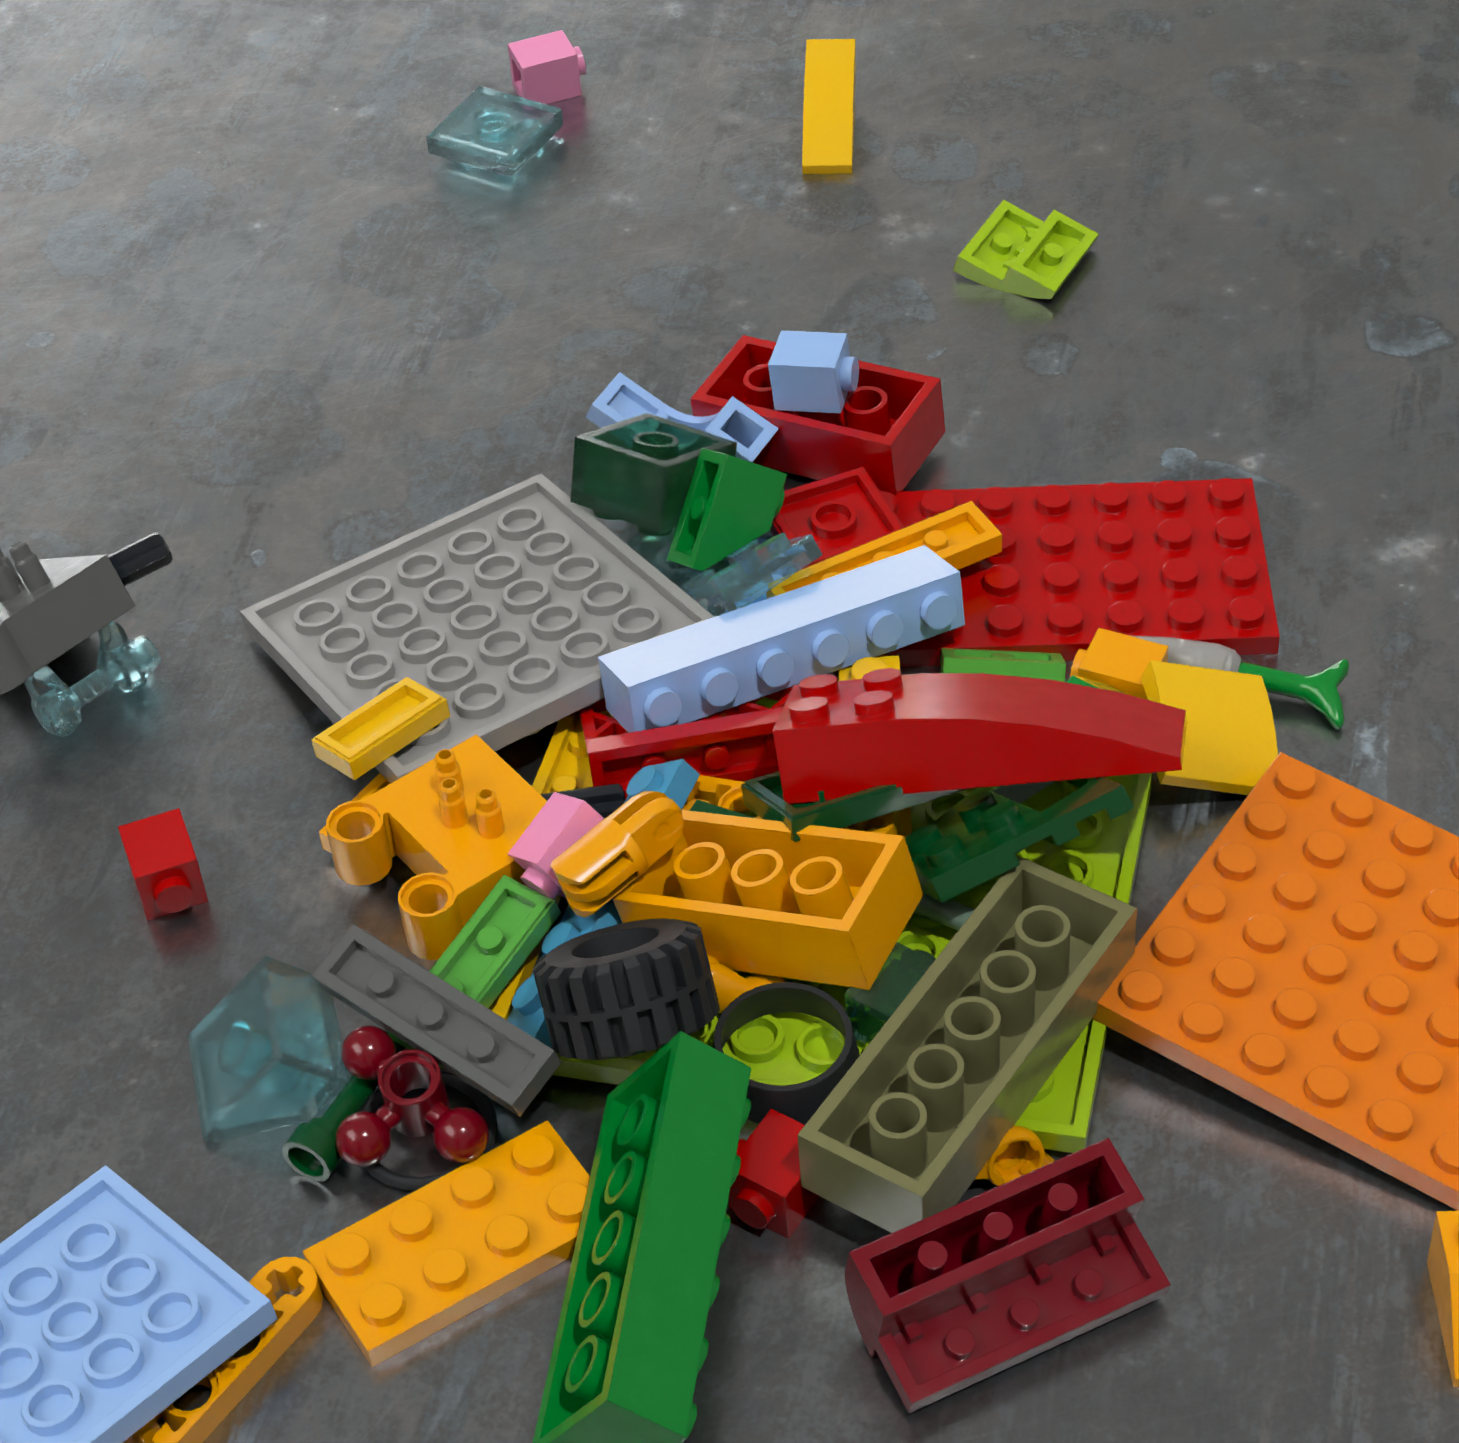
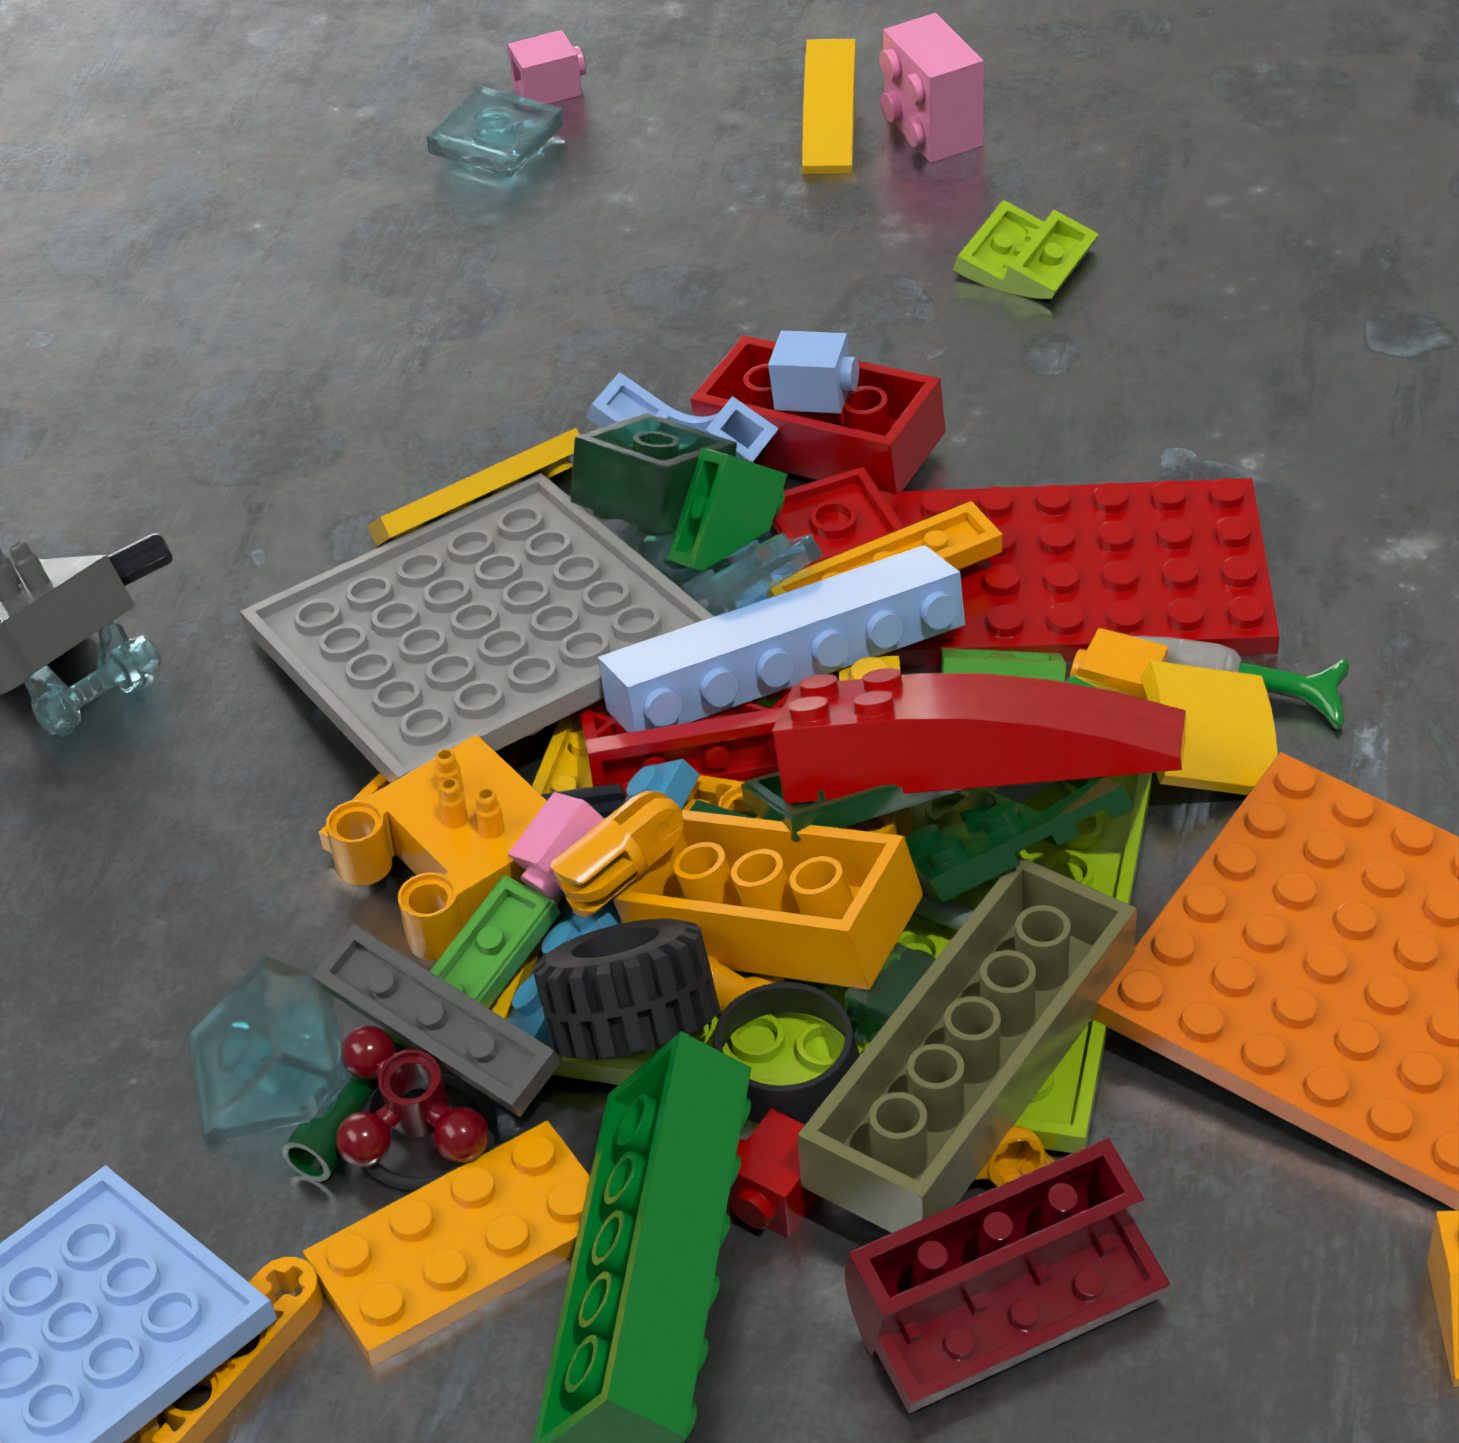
(163, 864): red brick -> none
(380, 728): yellow tile -> none
(547, 458): none -> yellow plate
(933, 87): none -> bright pink brick

